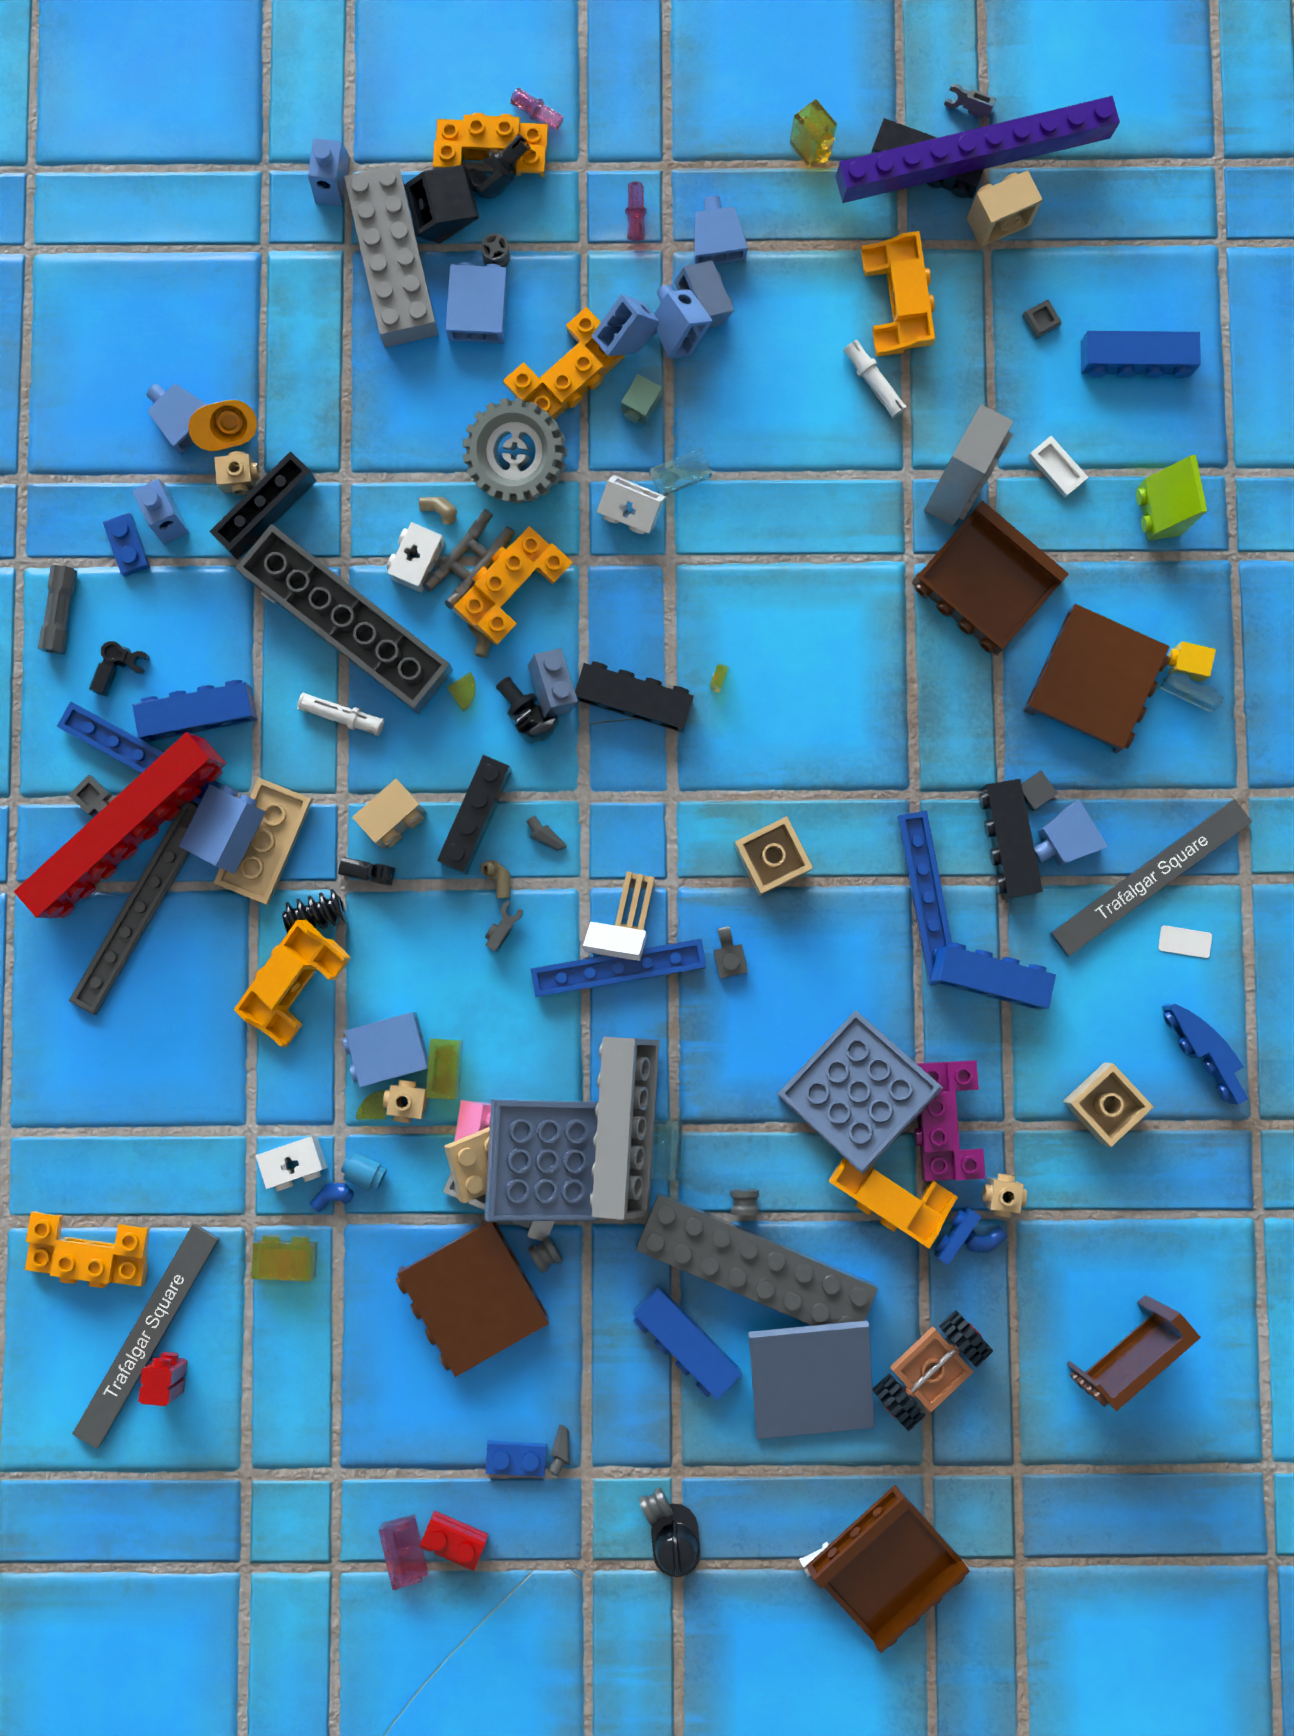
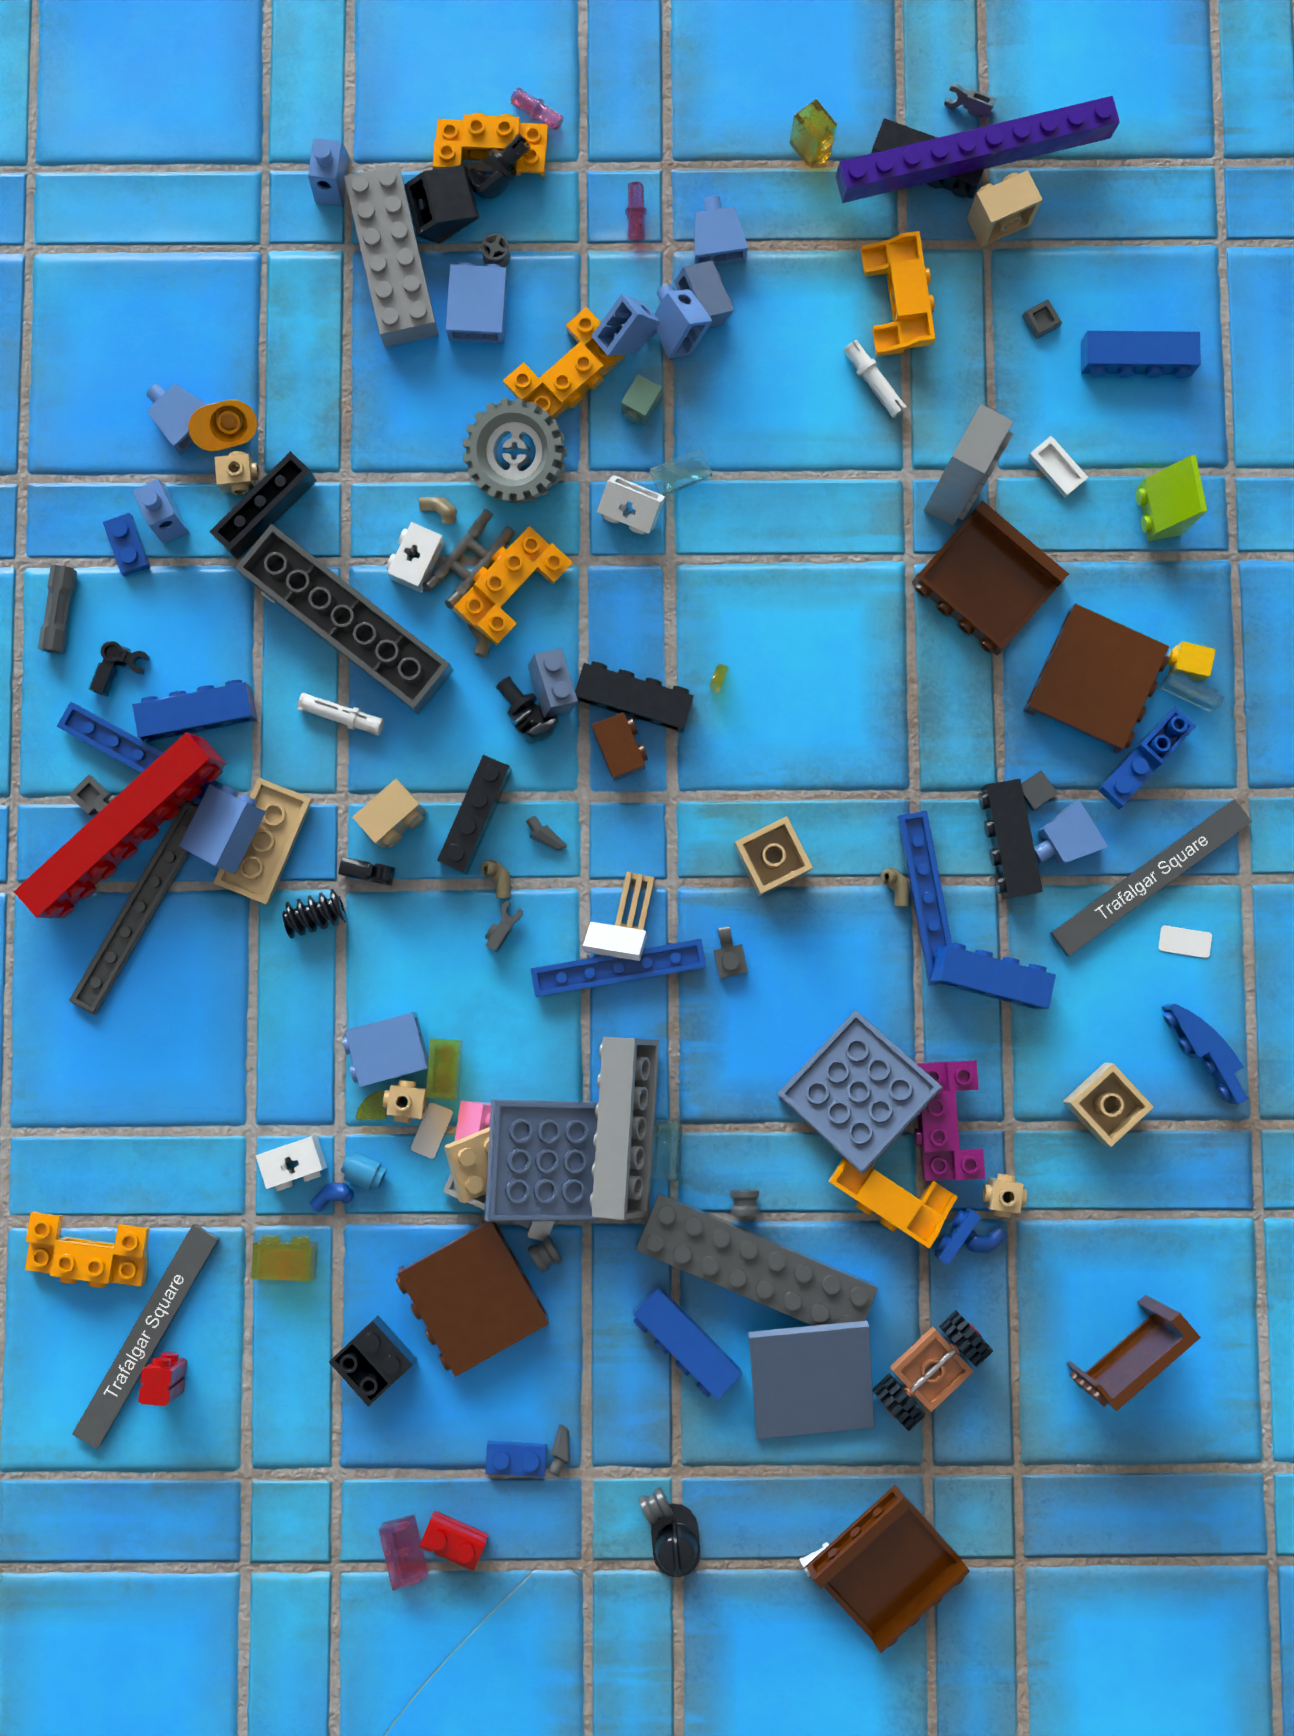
(285, 976): light orange bracket -> none
(373, 1360): none -> black slope
(431, 1130): none -> white sticker
(463, 691): clear yellow tile -> none
(619, 746): none -> reddish brown brick
(897, 883): none -> dark tan arm
(1146, 757): none -> blue slope

